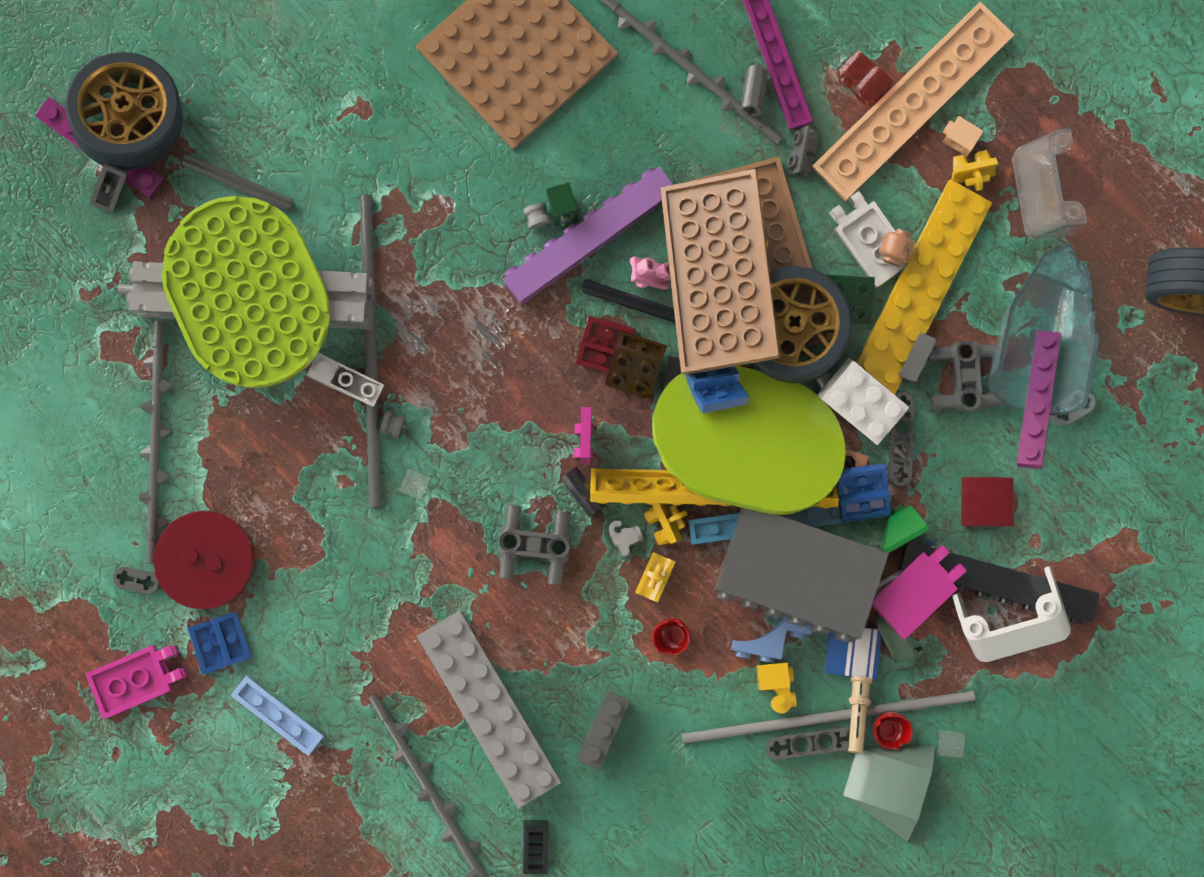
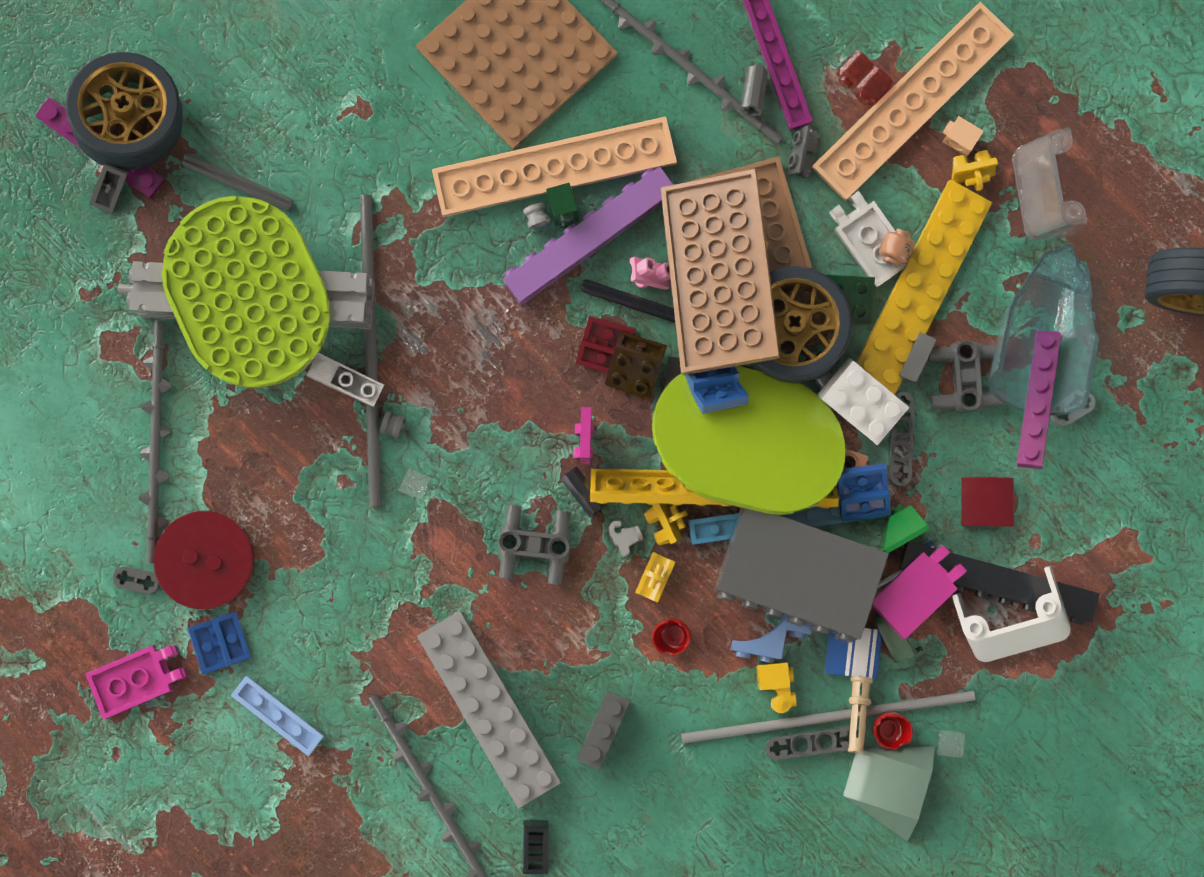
(534, 169): none -> light nougat plate

